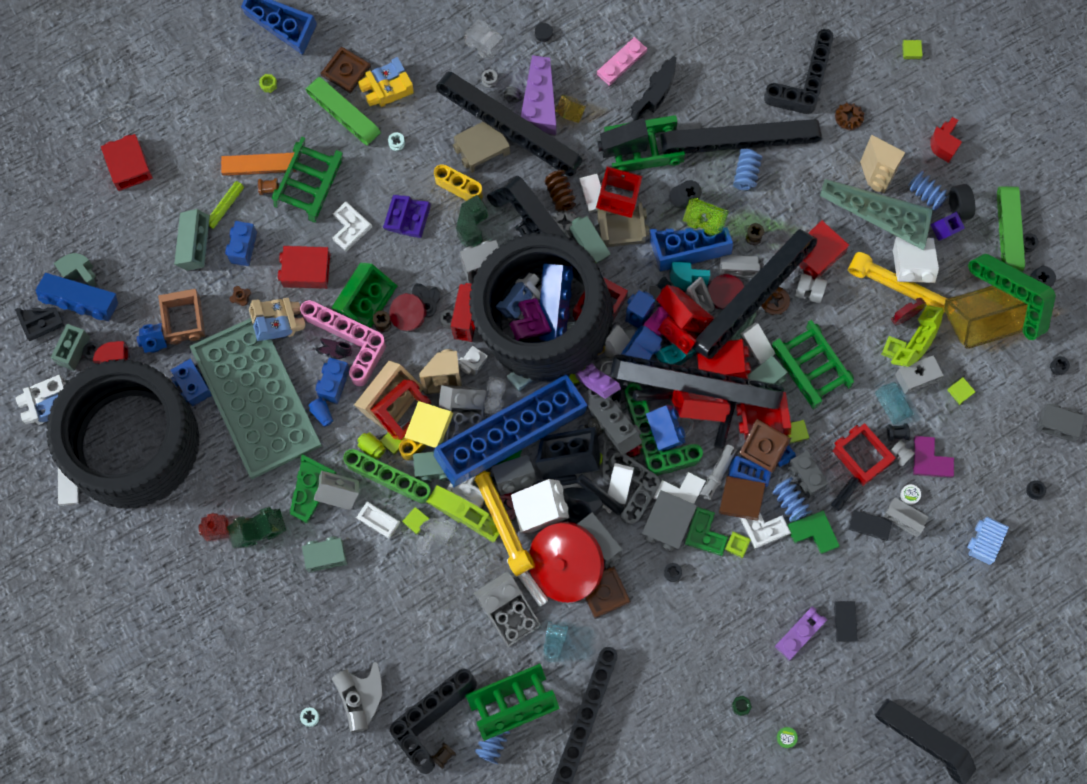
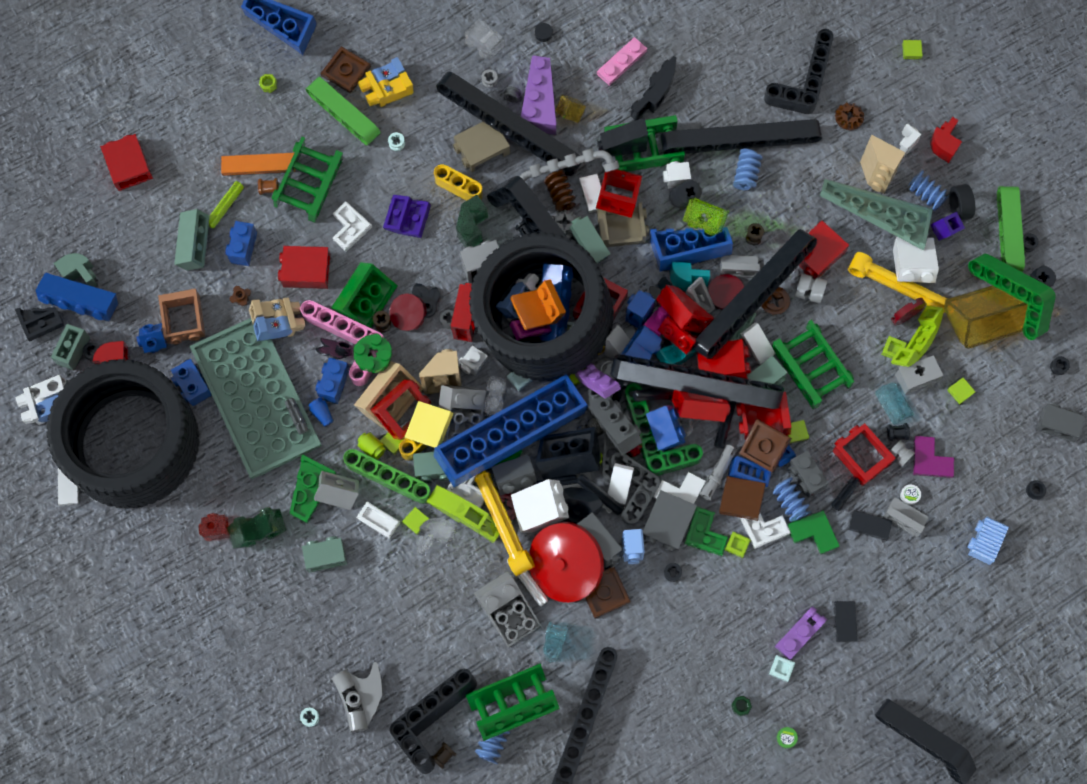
(296, 416): none -> dark grey axle
(369, 343): none -> green plate
(539, 306): none -> orange bracket
(571, 160): none -> light grey bar
(633, 546): none -> light blue brick
(676, 173): none -> white brick
(781, 668): none -> light aqua tile
(910, 140): none -> white bracket

